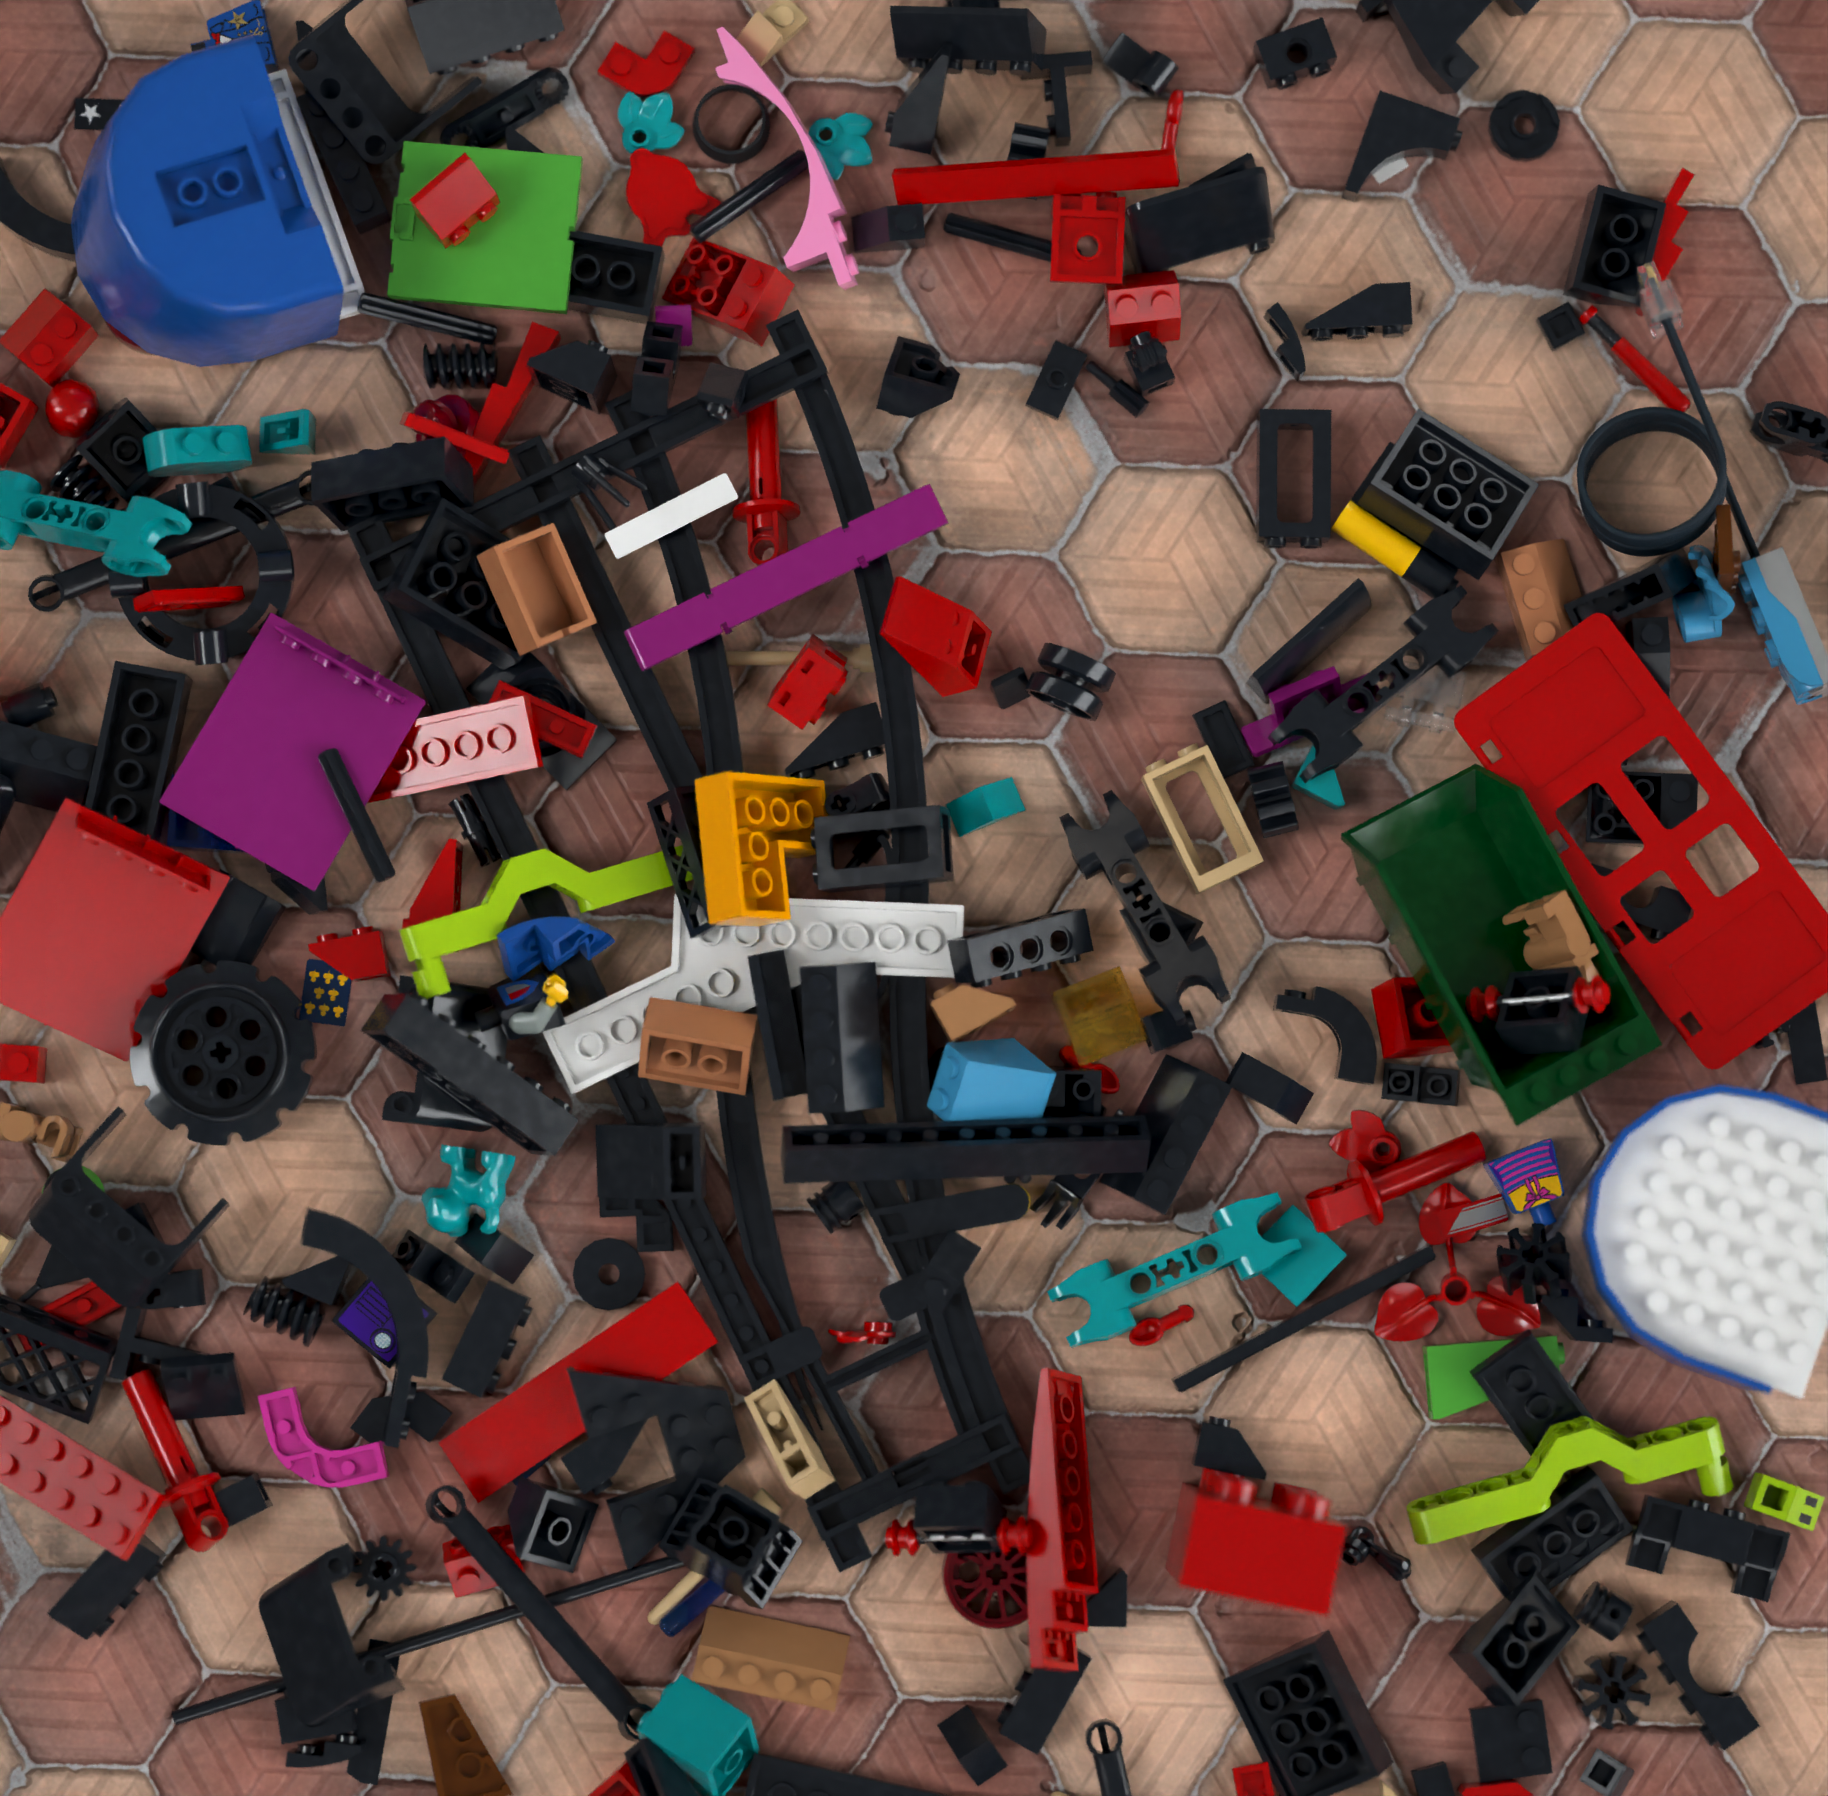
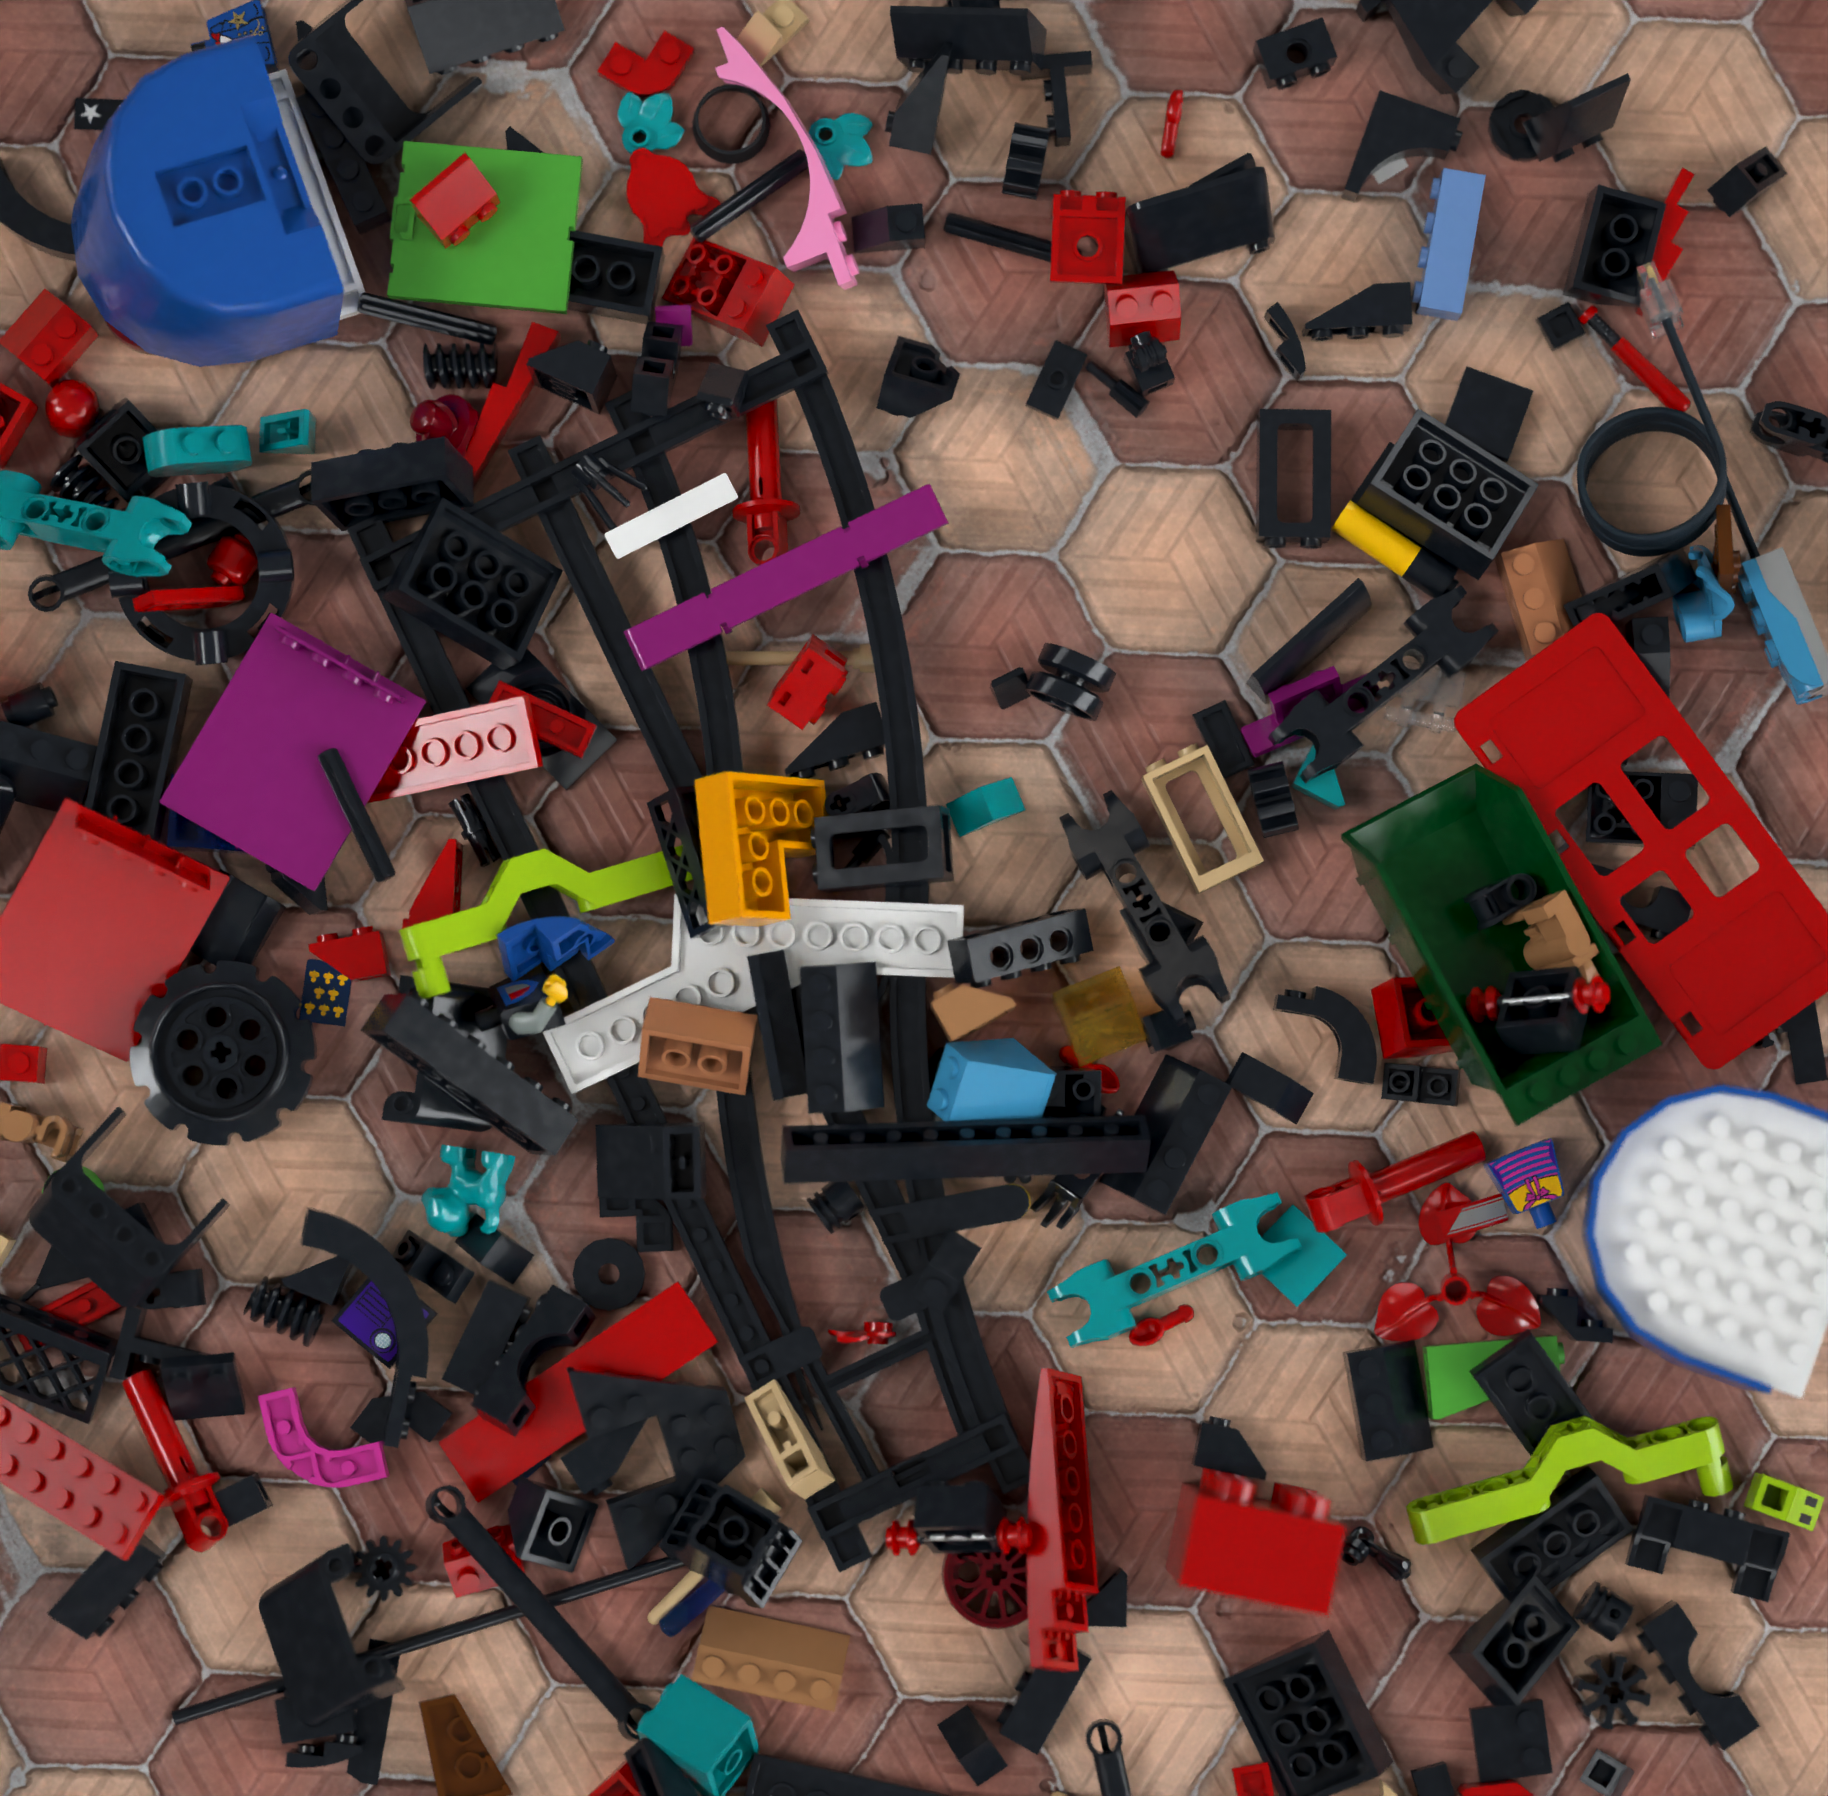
(232, 561): none -> red head
(455, 437): red tile -> none
(510, 108): black plate -> none
(536, 589): nougat piece -> none
(555, 1323): none -> black arch
(936, 637): red slope -> none
(1036, 177): red tile -> none
(1140, 68): black panel -> none
(1303, 1318): black tile -> none
(1362, 1139): red plate -> none
(1388, 1400): none -> black slope
(1449, 244): none -> medium blue brick
(1489, 411): none -> black slope
(1494, 901): none -> black piece
(1534, 1263): black gear -> none
(1577, 120): none -> black slope
(1746, 181): none -> black slope

